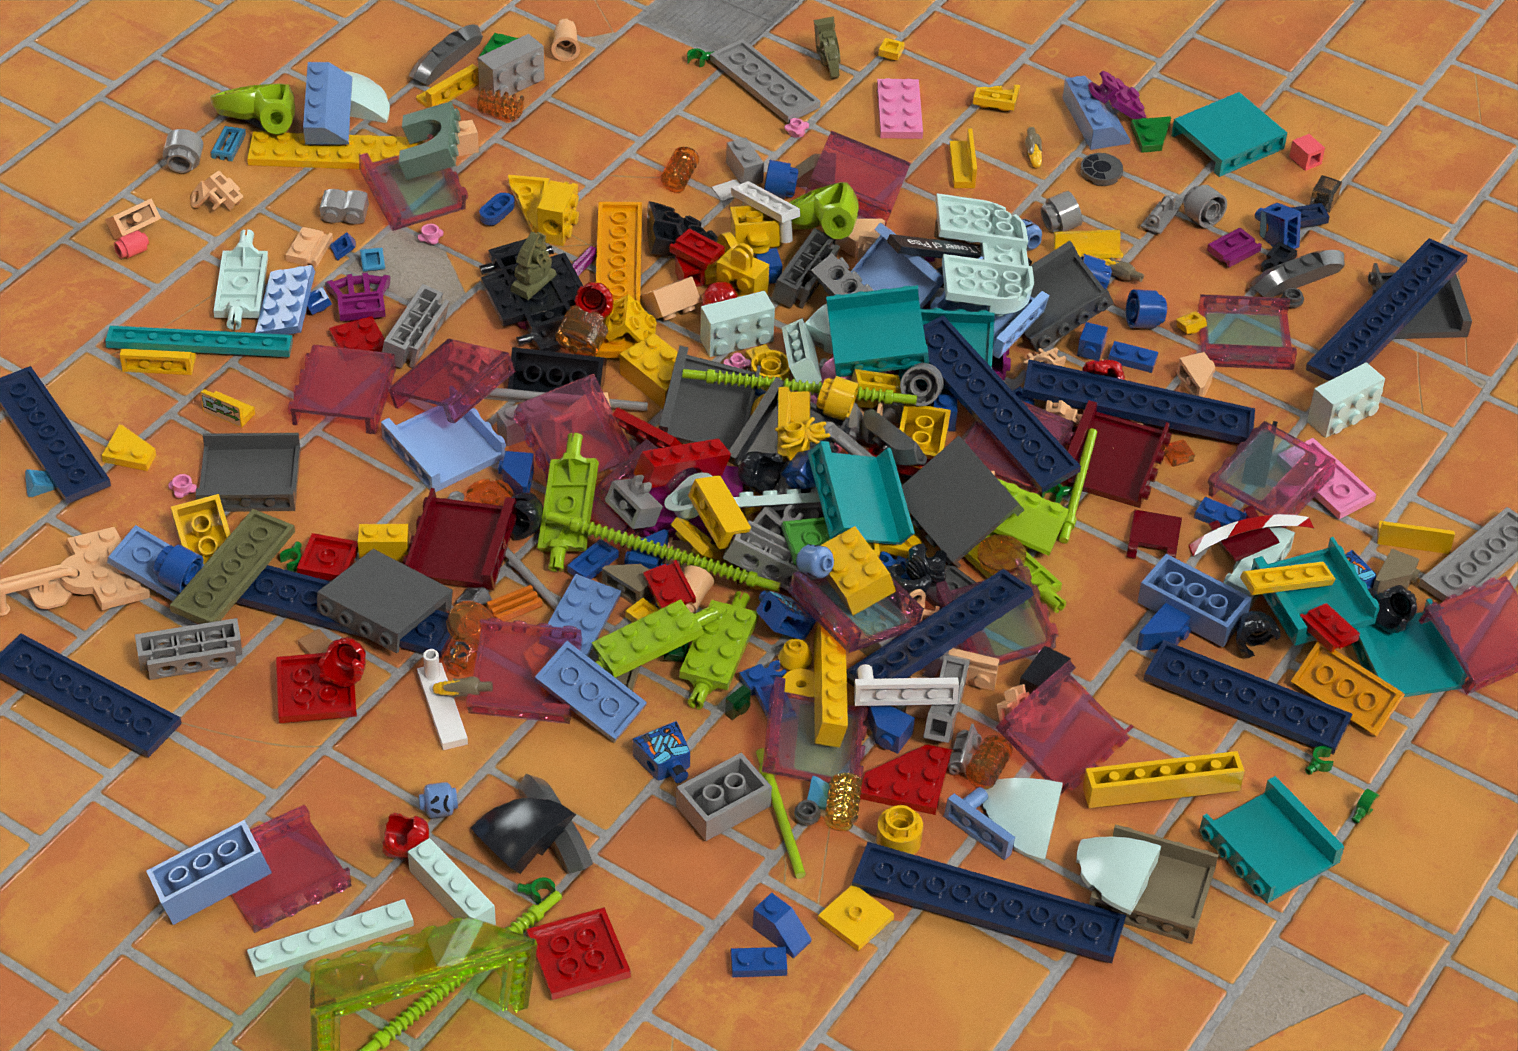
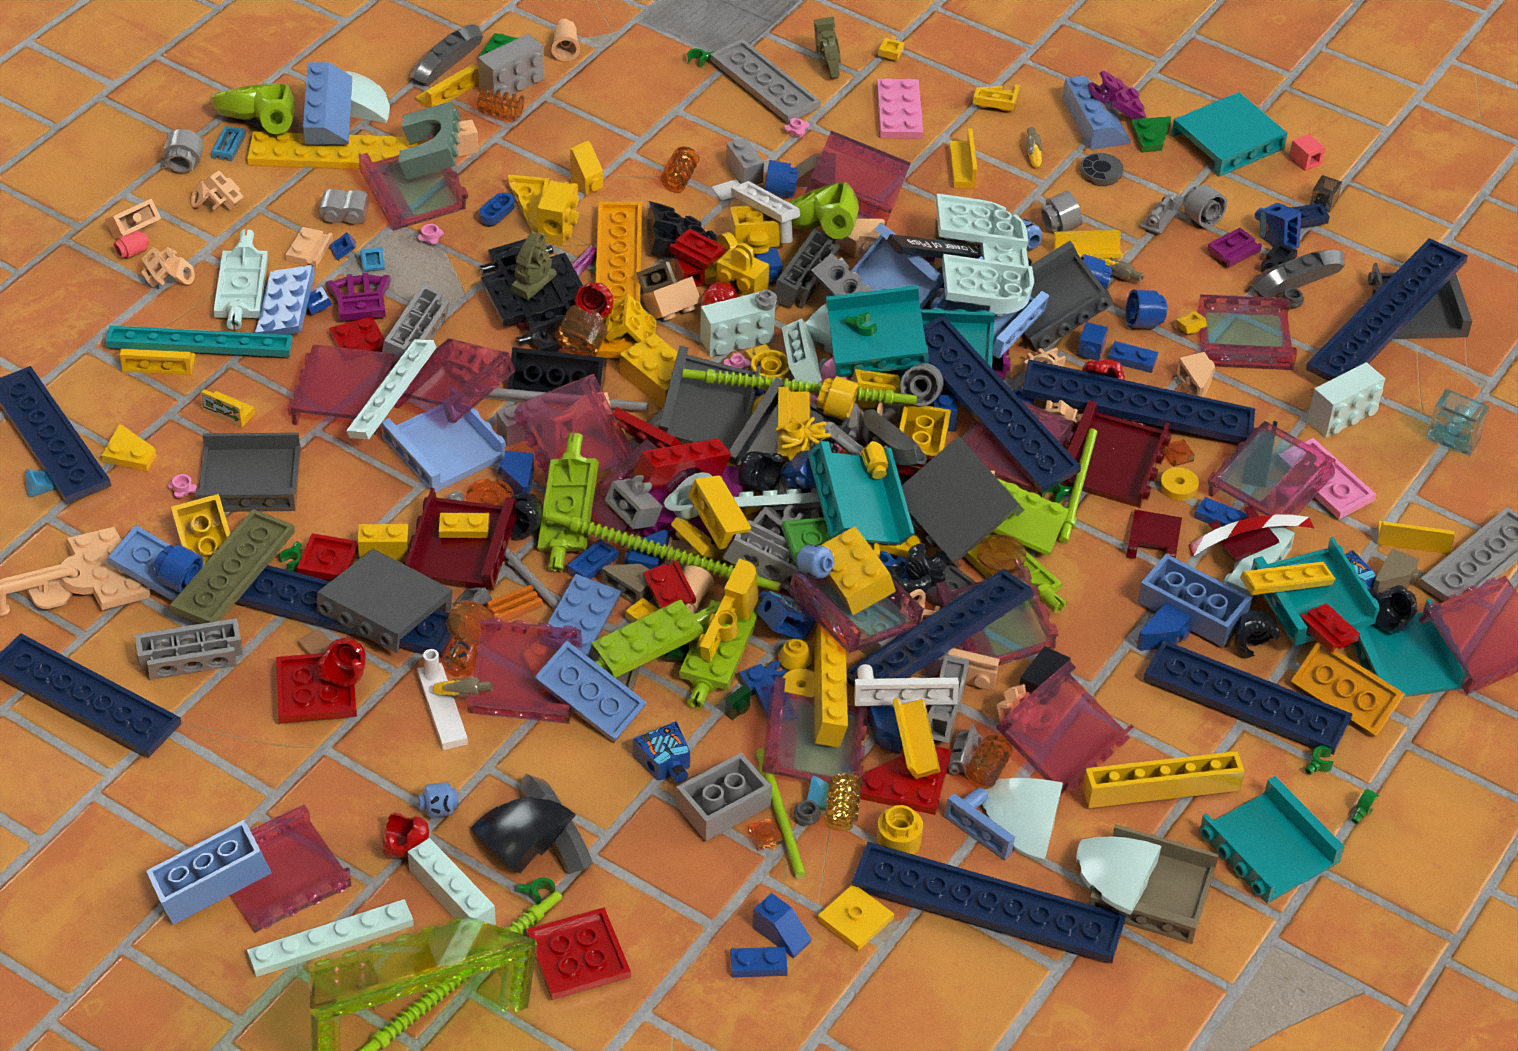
(164, 264): none -> light nougat piece
(391, 389): none -> light aqua plate
(464, 525): none -> yellow plate
(586, 168): none -> yellow slope
(656, 277): none -> dark tan slope
(738, 602): none -> yellow plate
(765, 834): none -> clear orange plate
(766, 300): none -> light grey plate
(858, 321): none -> green piece
(875, 460): none -> yellow arm
(916, 738): none -> yellow panel
(1179, 484): none -> yellow piece
(1458, 422): none -> clear light blue brick

